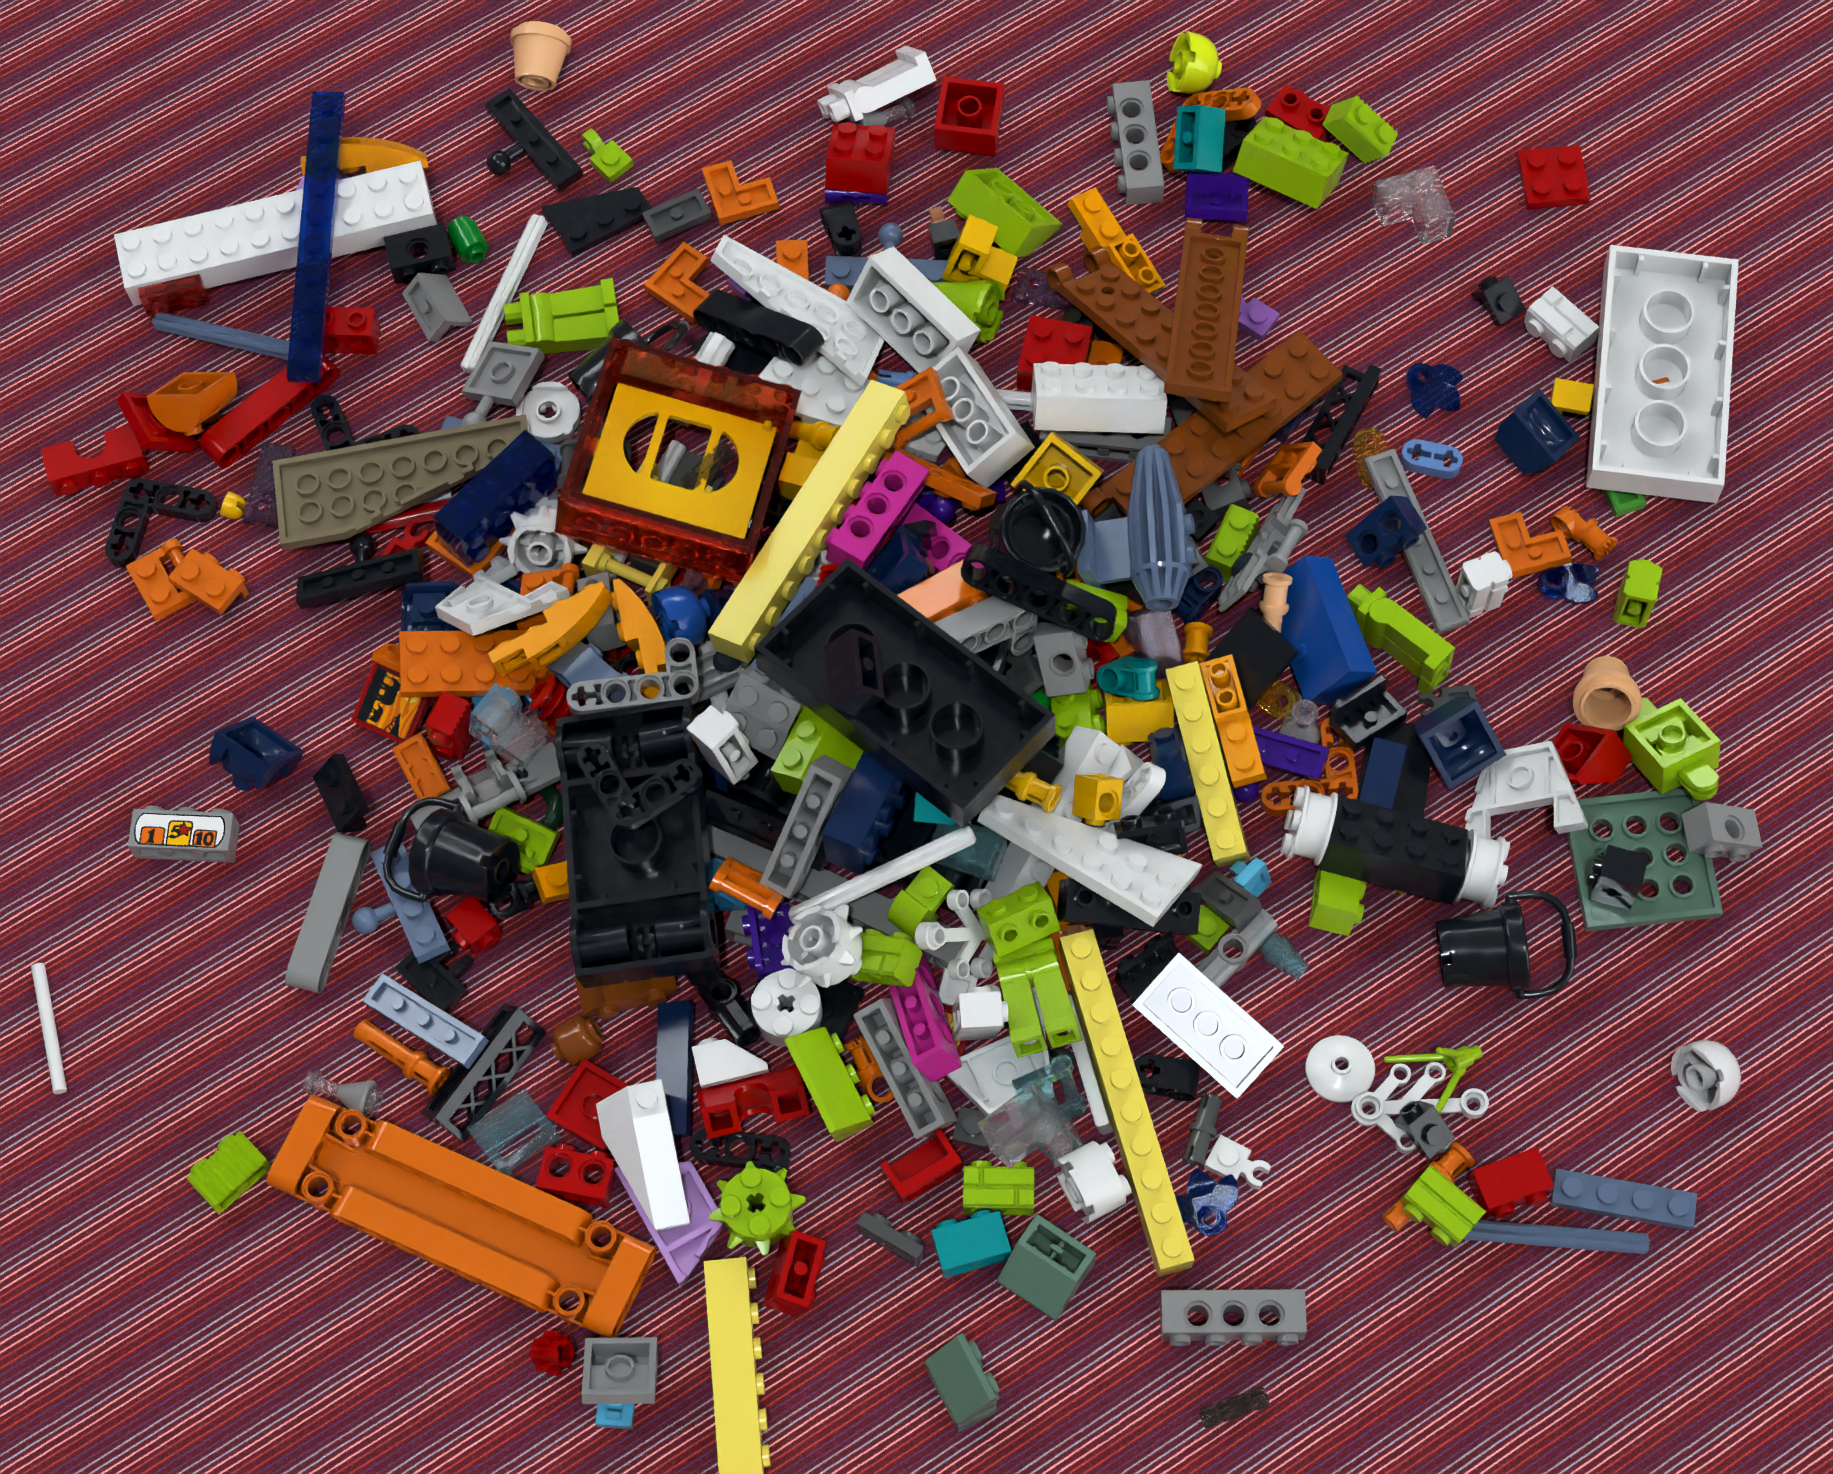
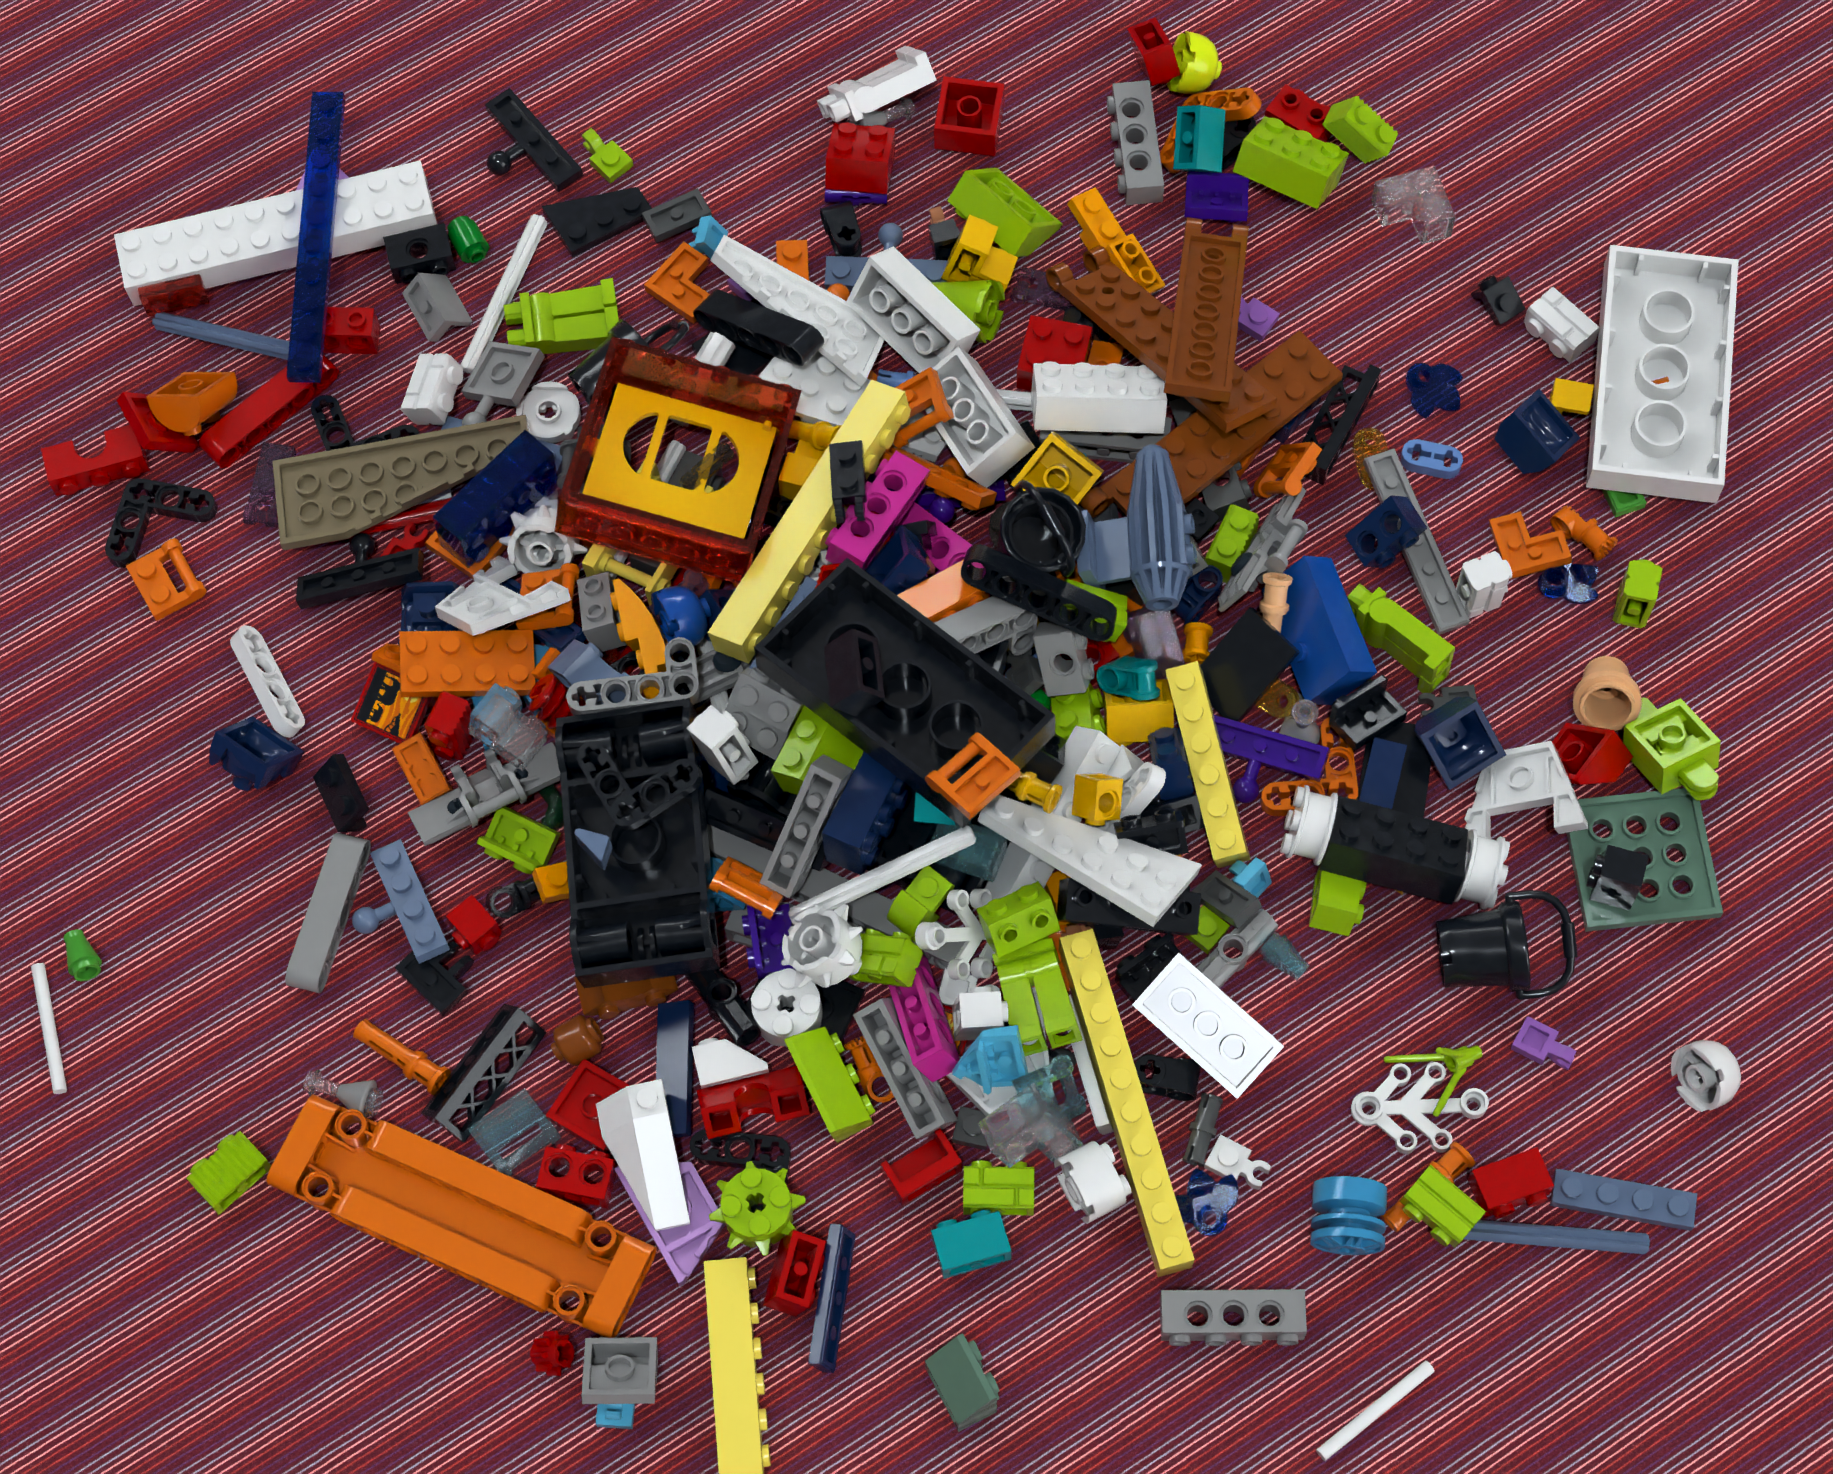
(81, 957): none -> bright green cone
(184, 834): brick -> none
(207, 581): orange bracket -> none
(232, 506): yellow hinge -> none
(281, 711): none -> white beam
(374, 155): light orange slope -> none
(425, 1021): plate -> none
(432, 389): none -> white brick
(452, 856): black piece -> none
(539, 54): light nougat piece -> none
(565, 627): light orange slope -> none
(595, 845): none -> sand blue slope
(708, 235): none -> medium azure tile
(734, 200): orange plate -> none
(831, 1298): none -> dark blue tile
(848, 478): none -> black hinge
(879, 1231): dark grey plate -> none
(980, 782): none -> orange plate
(993, 1058): none -> medium azure slope
(1046, 1267): sand green slope -> none
(1153, 51): none -> red brick
(1233, 721): light orange slope -> none
(1234, 1407): clear smoke axle -> none
(1338, 1084): white dish -> none
(1348, 1215): none -> dark azure wheel
(1375, 1410): none -> white bar
(1424, 1127): black bracket -> none
(1538, 1042): none -> medium lavender plate
(1553, 177): red plate -> none
(1722, 831): light grey brick -> none

